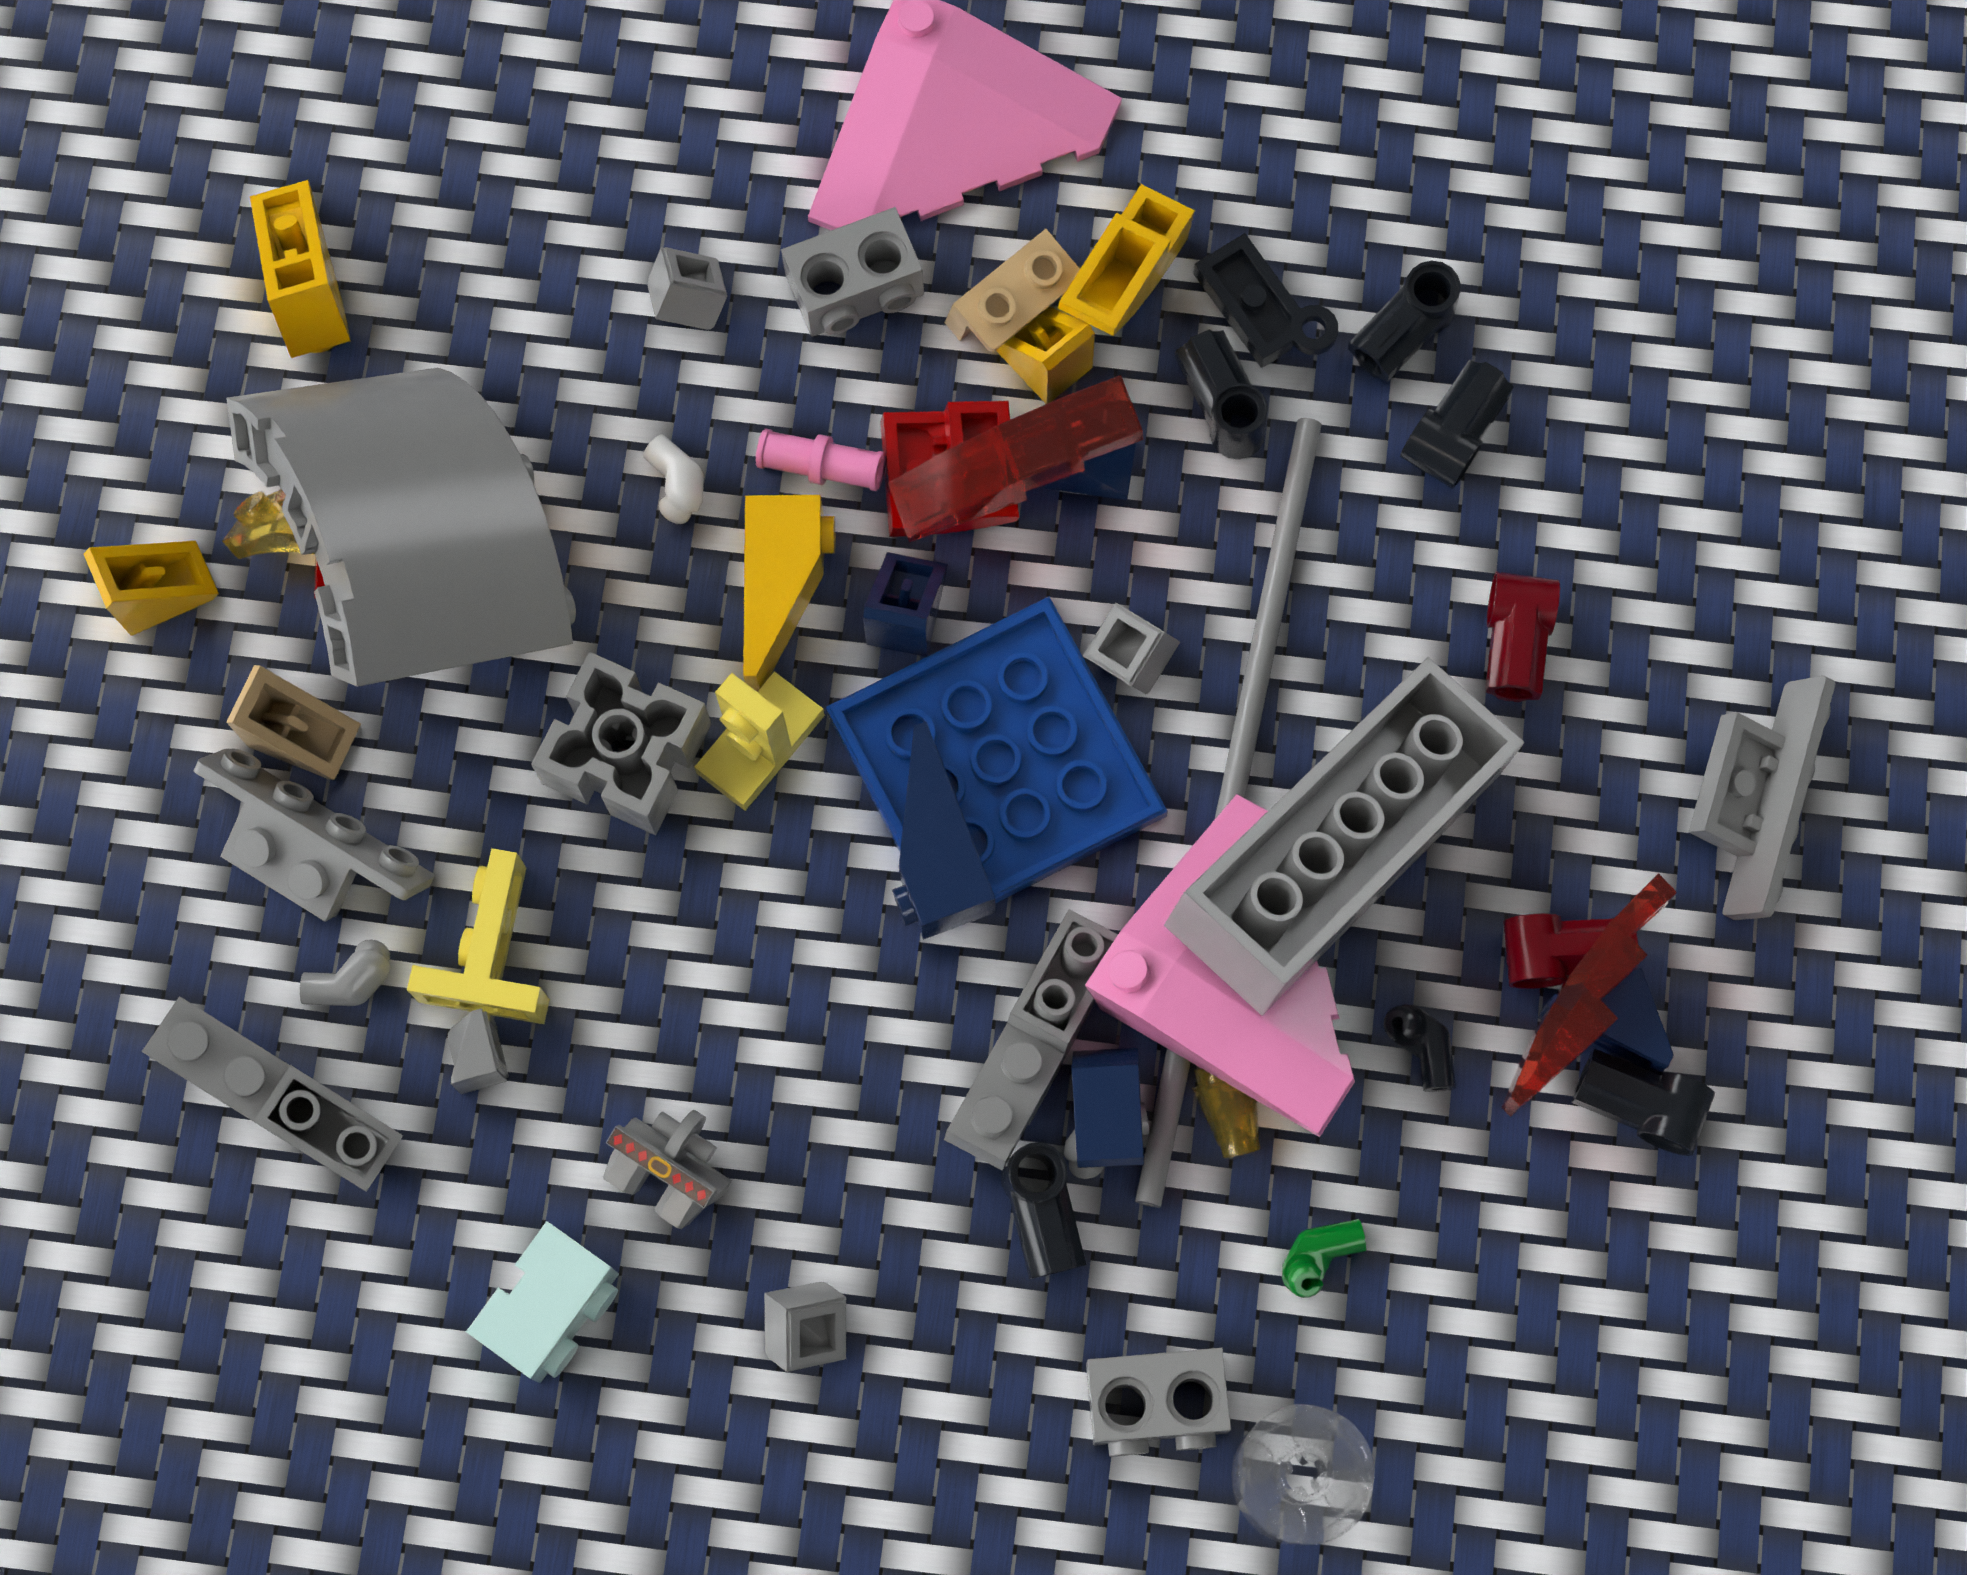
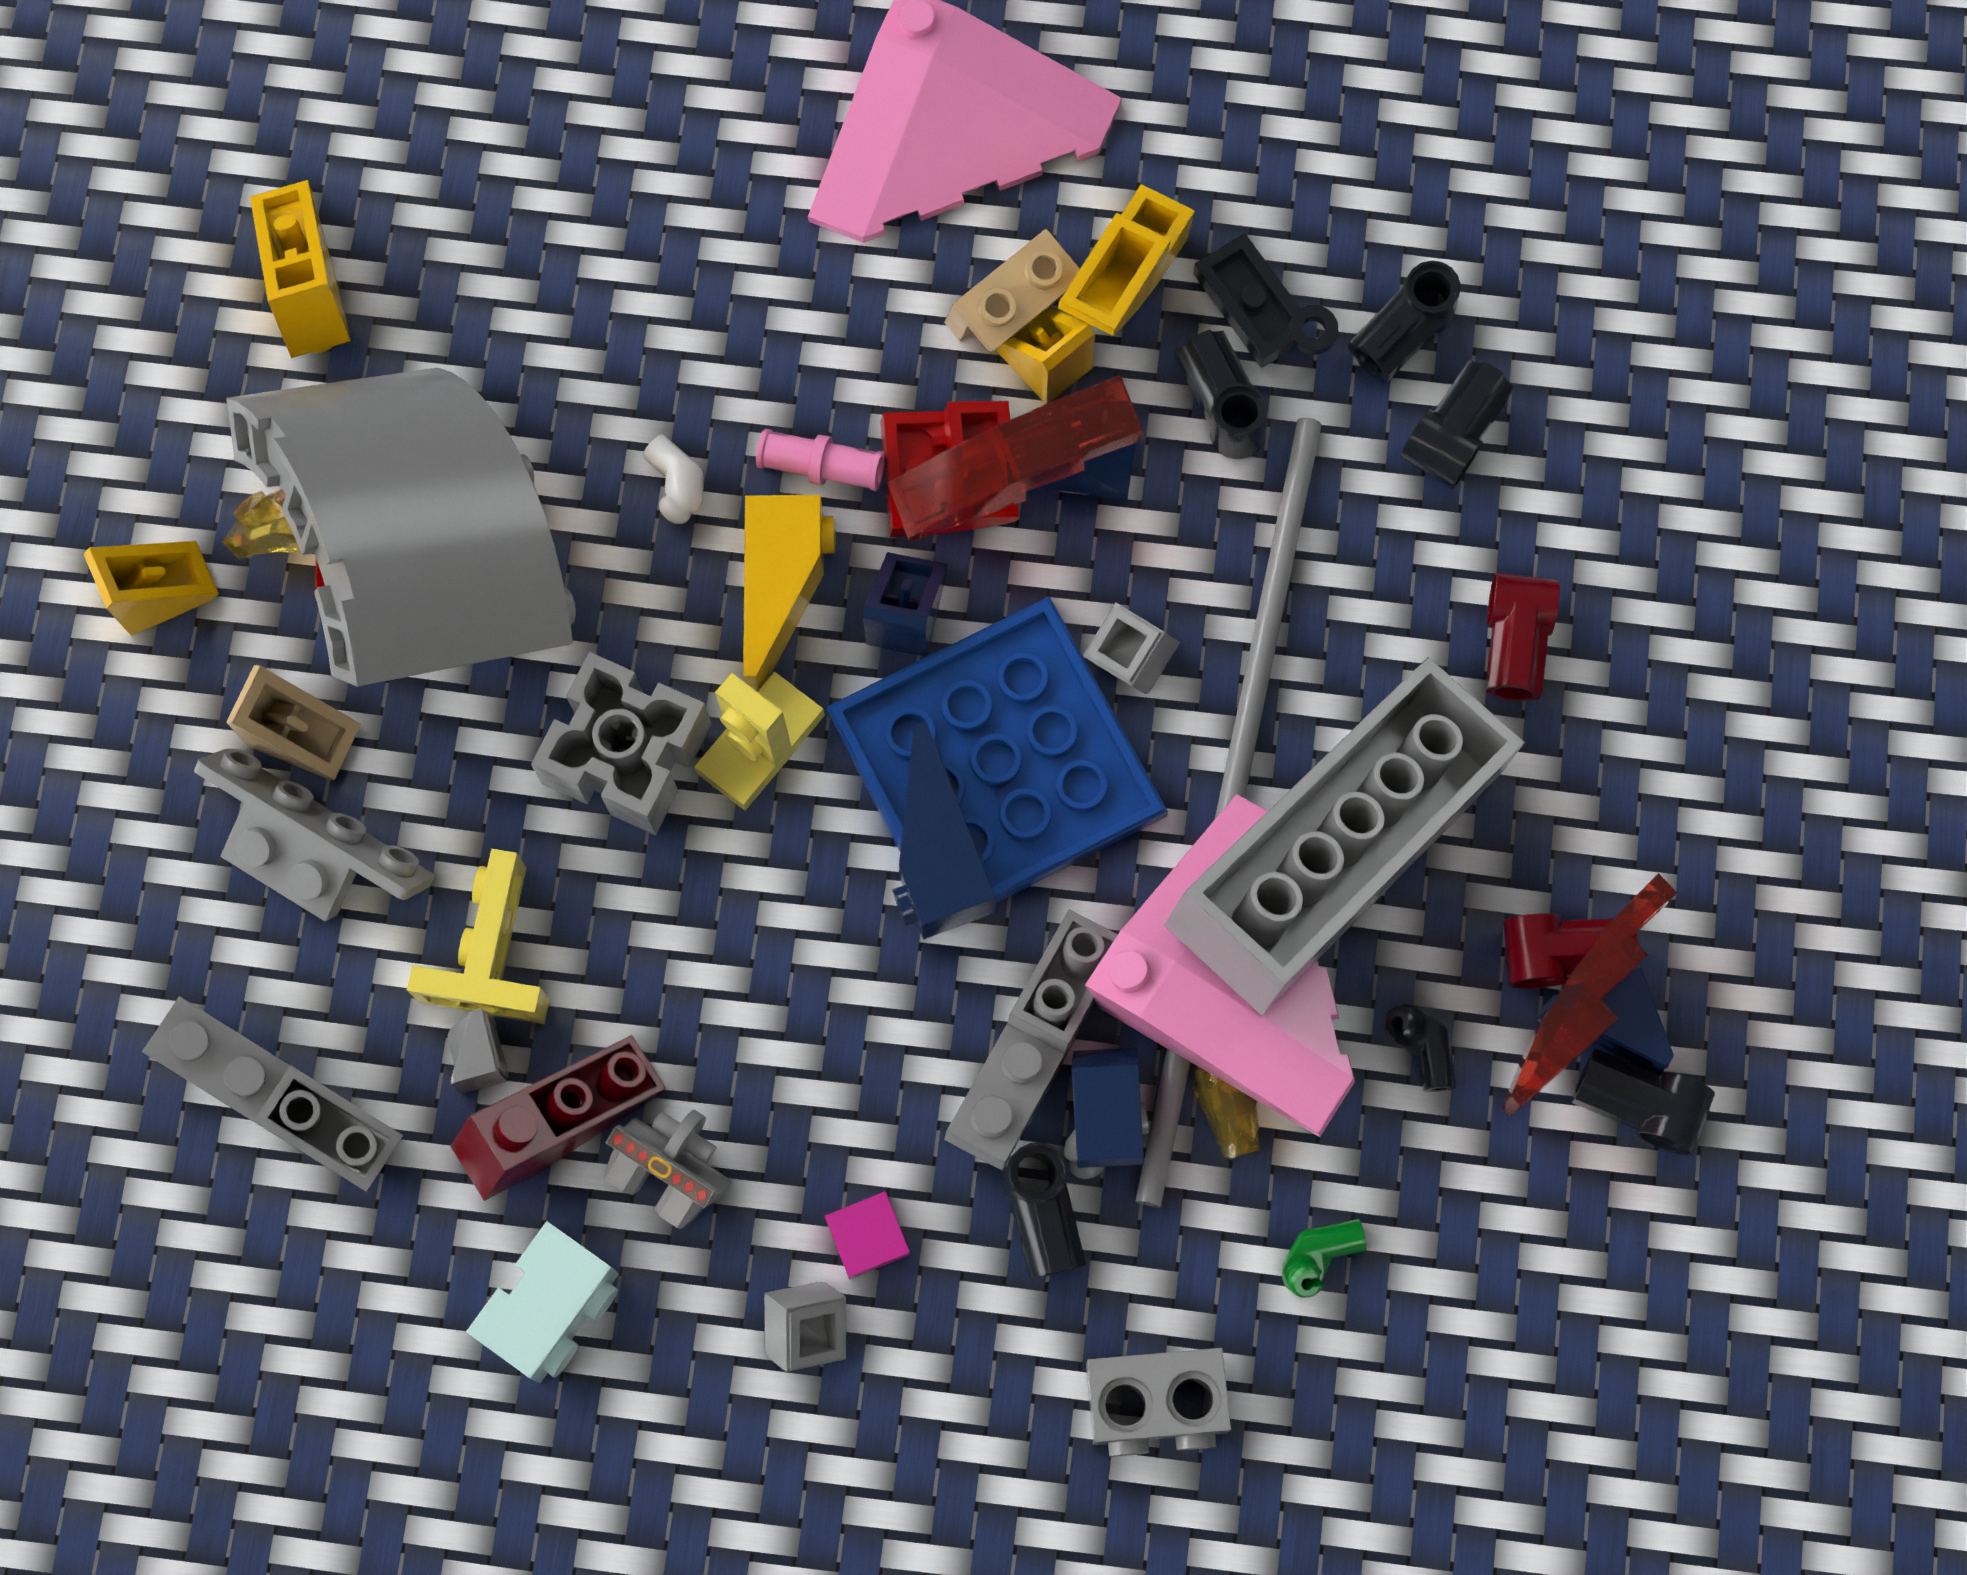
(353, 982): light grey arm -> none
(554, 1116): none -> dark red slope
(686, 288): light grey slope -> none
(846, 259): light grey brick -> none
(867, 1235): none -> dark pink tile
(1339, 1489): clear brick -> none
(1758, 791): light grey bracket -> none

